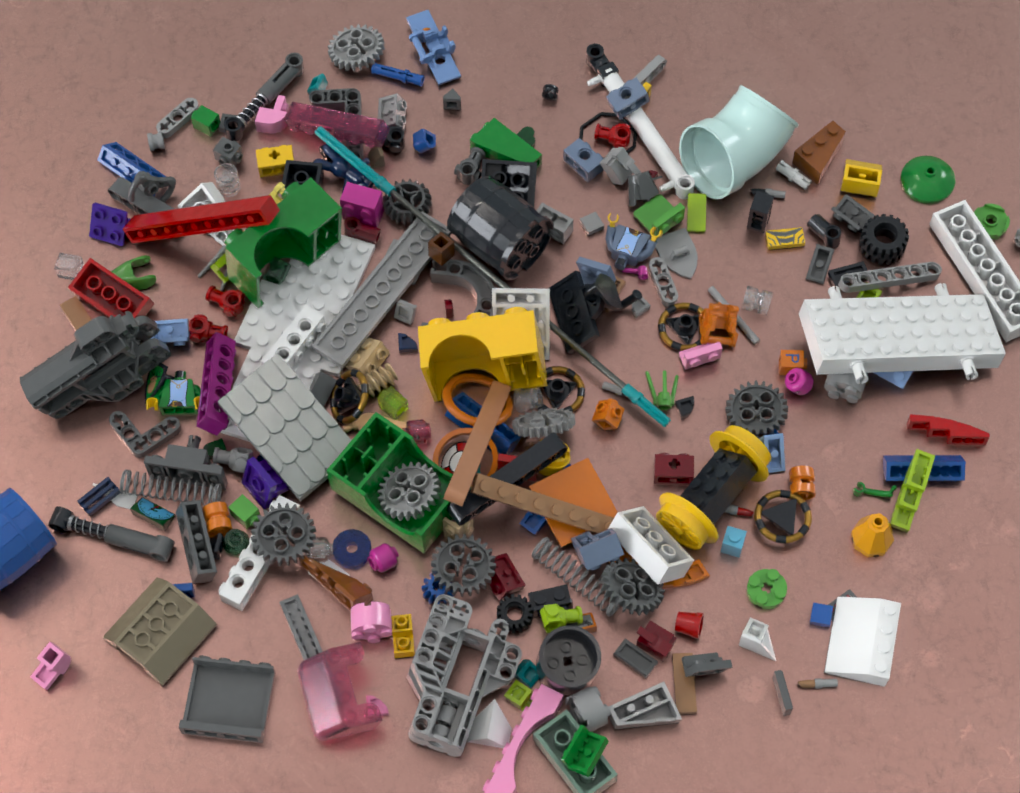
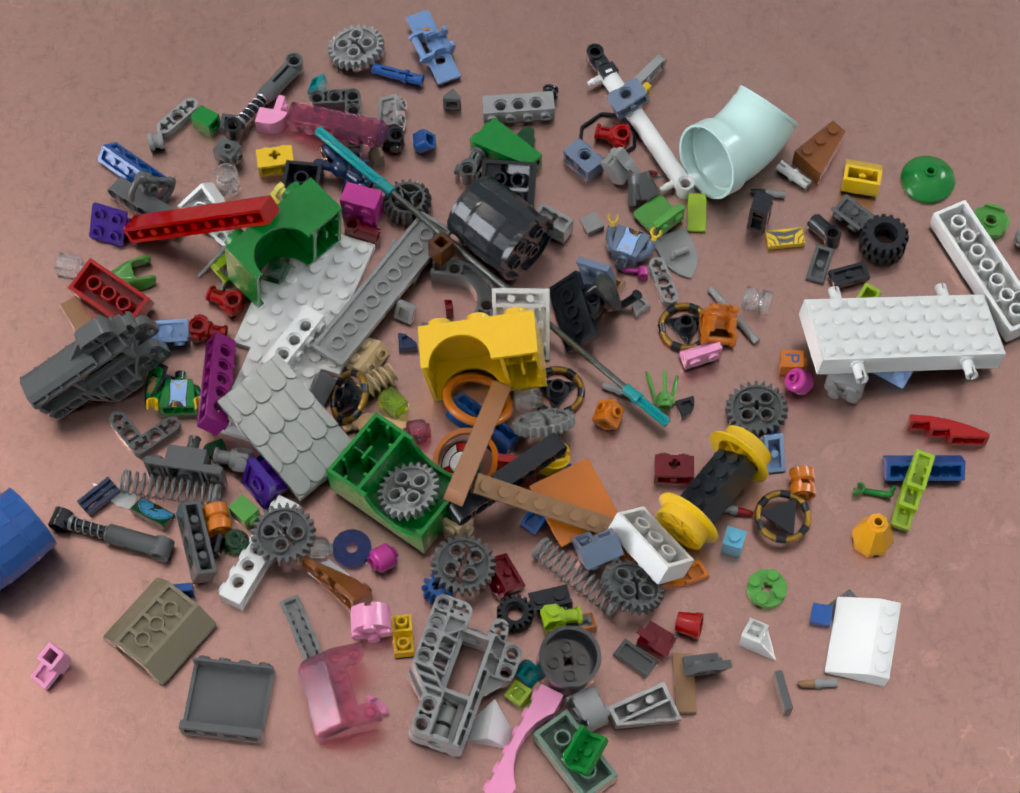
(519, 107): none -> light grey brick
(891, 279): light grey beam -> none

